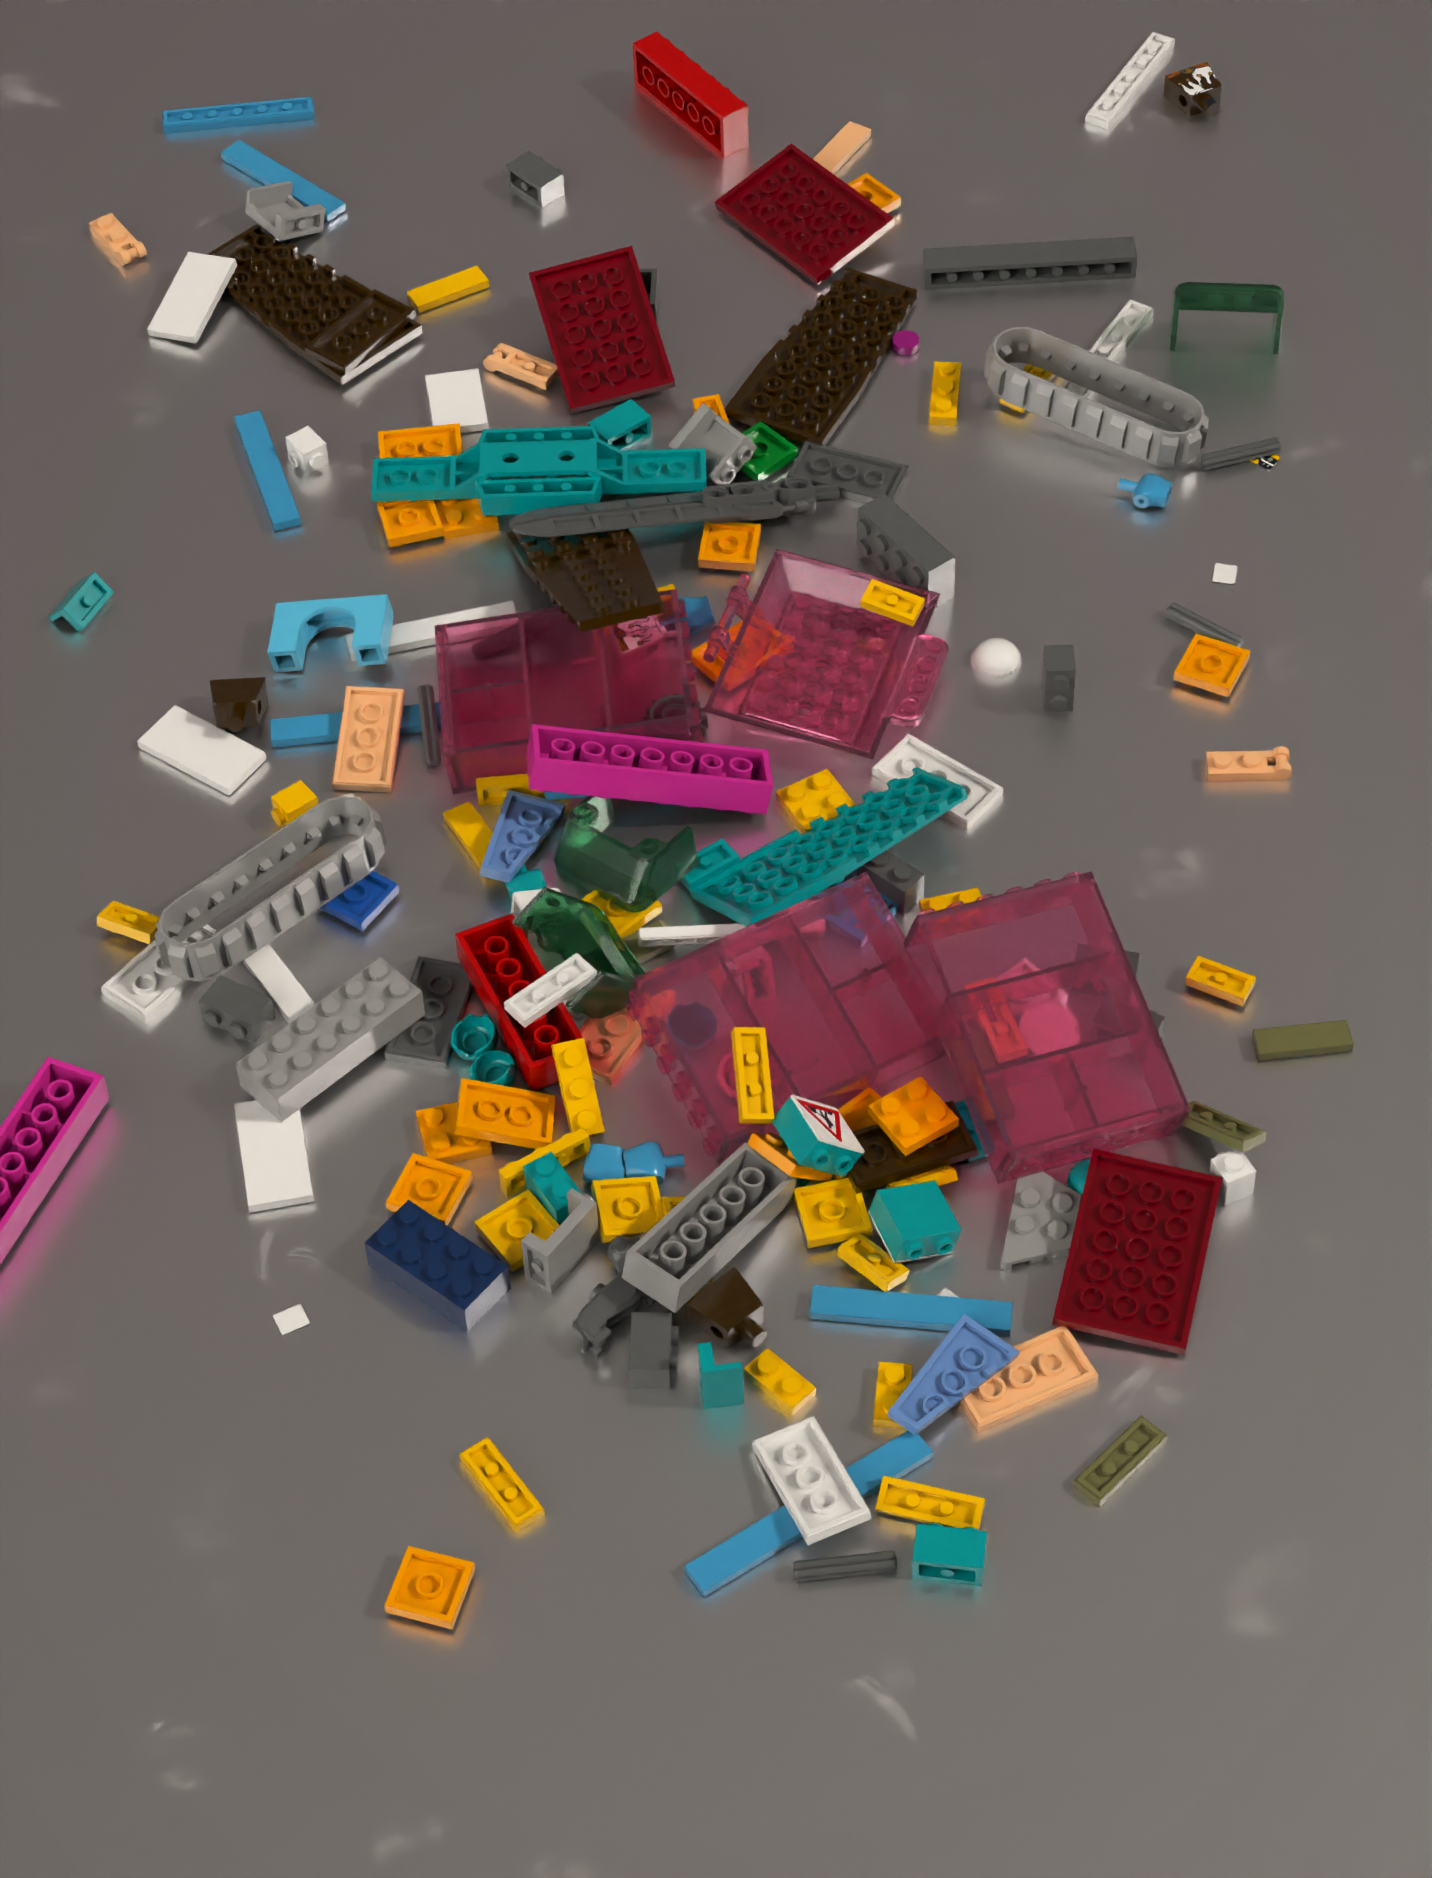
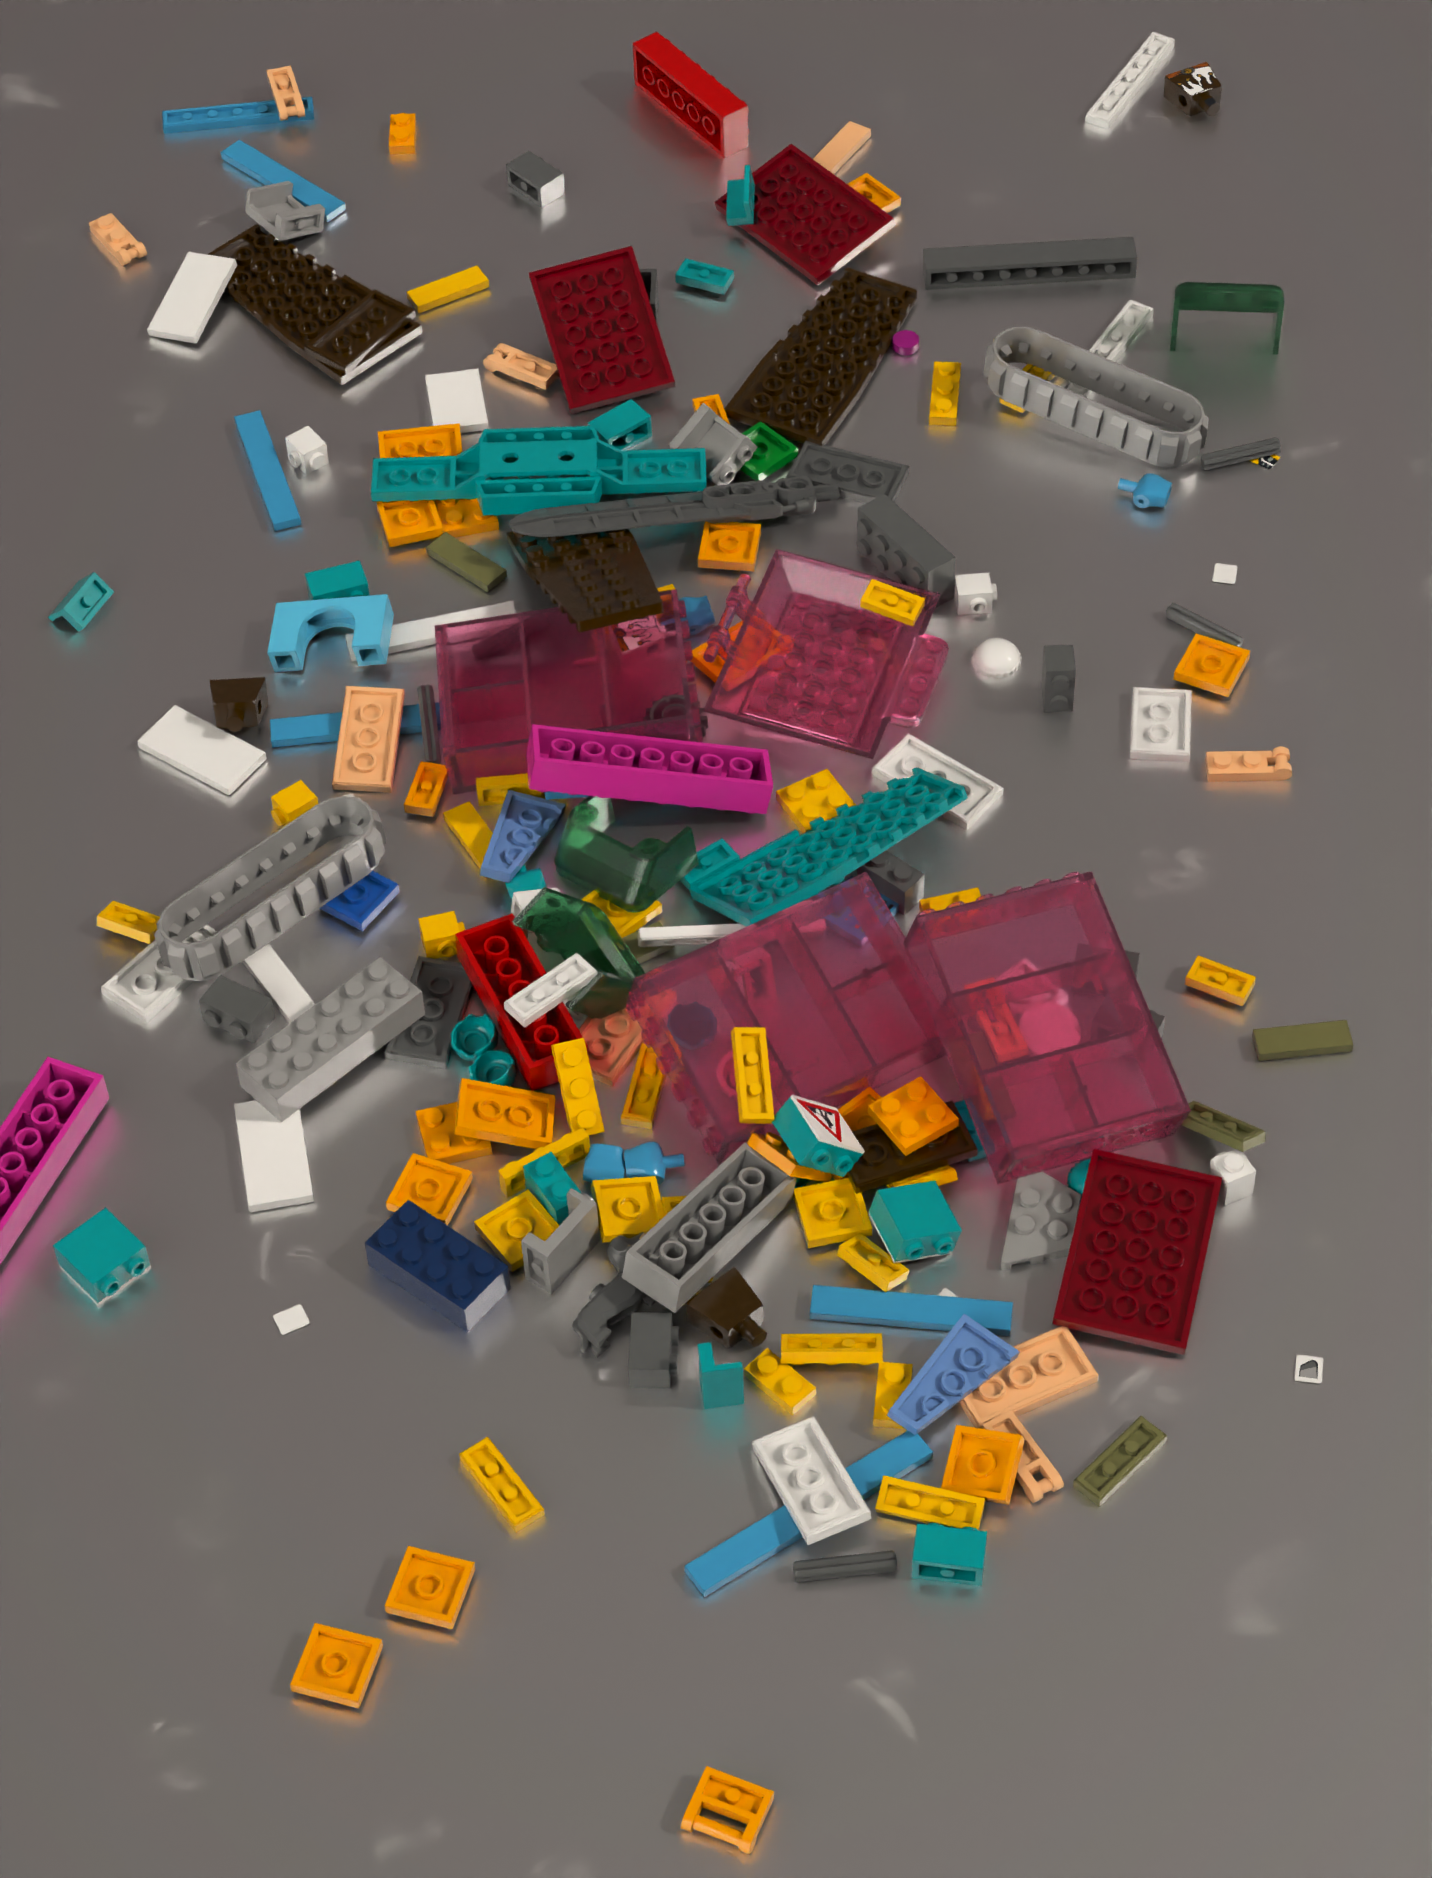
(102, 1256): none -> teal piece
(285, 92): none -> light nougat plate
(336, 1665): none -> light orange plate
(337, 582): none -> teal brick
(402, 133): none -> light orange plate
(426, 789): none -> light orange plate
(439, 934): none -> yellow brick
(466, 562): none -> olive tile
(644, 1091): none -> yellow tile
(704, 276): none -> teal plate
(732, 1799): none -> light orange plate
(741, 200): none -> teal panel
(832, 1348): none -> yellow plate
(974, 593): none -> white brick
(983, 1463): none -> light orange plate
(1031, 1459): none -> light nougat plate
(1160, 724): none -> white tile
(1308, 1369): none -> white sticker

